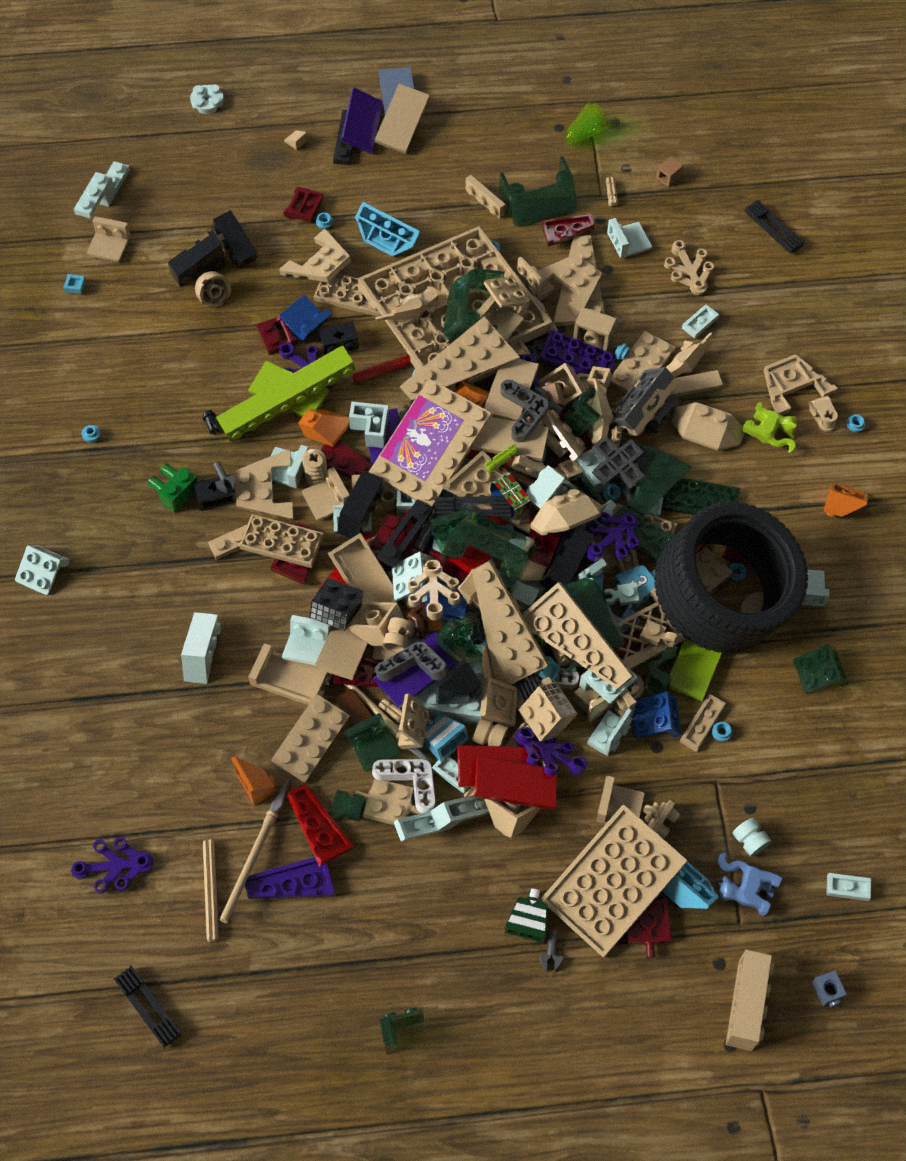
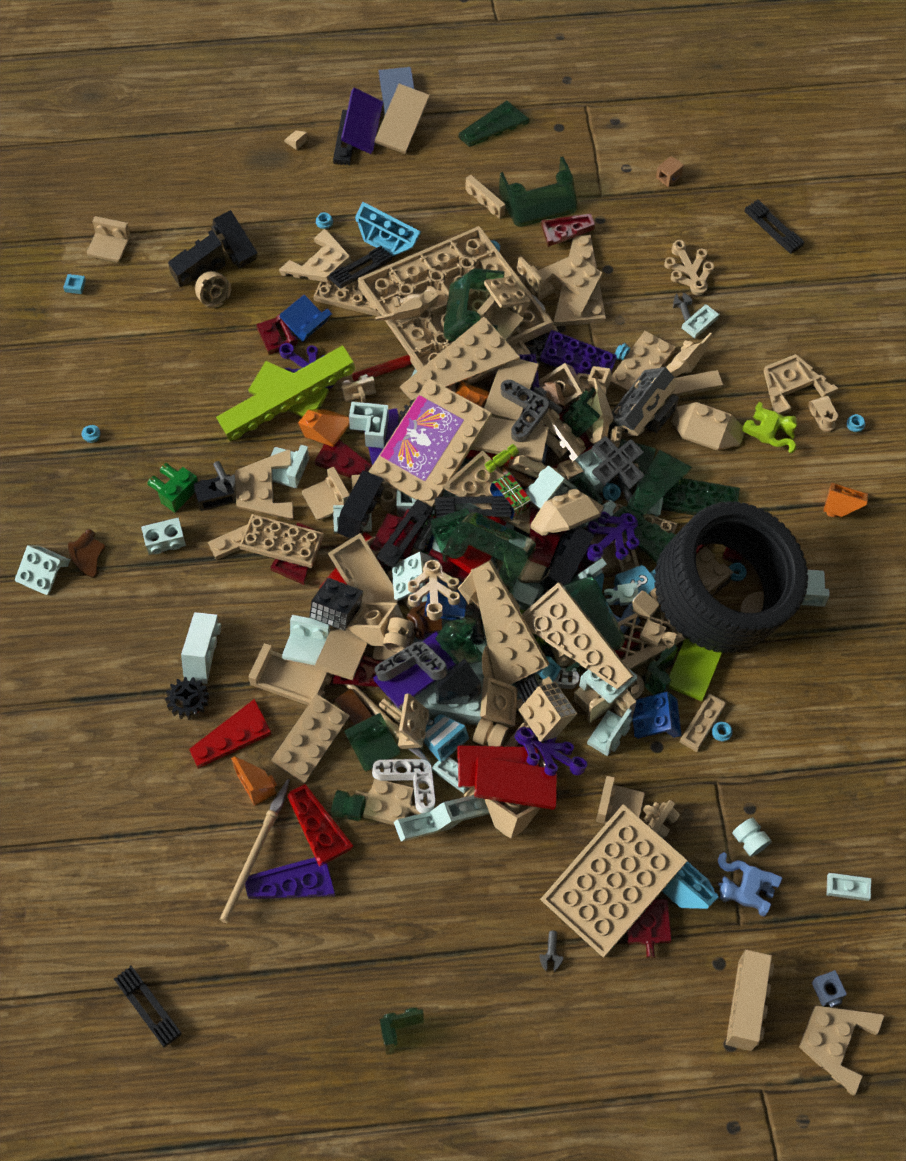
(86, 553): none -> reddish brown arm
(101, 189): light aqua bracket -> none
(115, 865): dark purple plant -> none
(162, 532): none -> light aqua brick
(195, 700): none -> black gear
(207, 91): light aqua plate -> none
(210, 419): black pin -> none
(210, 891): tan axle -> none
(233, 734): none -> red wing
(308, 206): dark red plate -> none
(314, 466): tan piece -> none
(338, 335): black brick -> none
(342, 277): none -> black container
(358, 389): none -> tan hips
(493, 123): none -> clear green wing
(528, 917): dark green torso -> none
(586, 124): clear neon green cone -> none
(594, 328): tan brick -> none
(611, 191): tan axle -> none
(628, 238): light aqua bracket -> none
(645, 604): none -> tan slope
(683, 305): none -> dark grey bar
(820, 669): clear green bracket -> none
(829, 1037): none -> tan wing

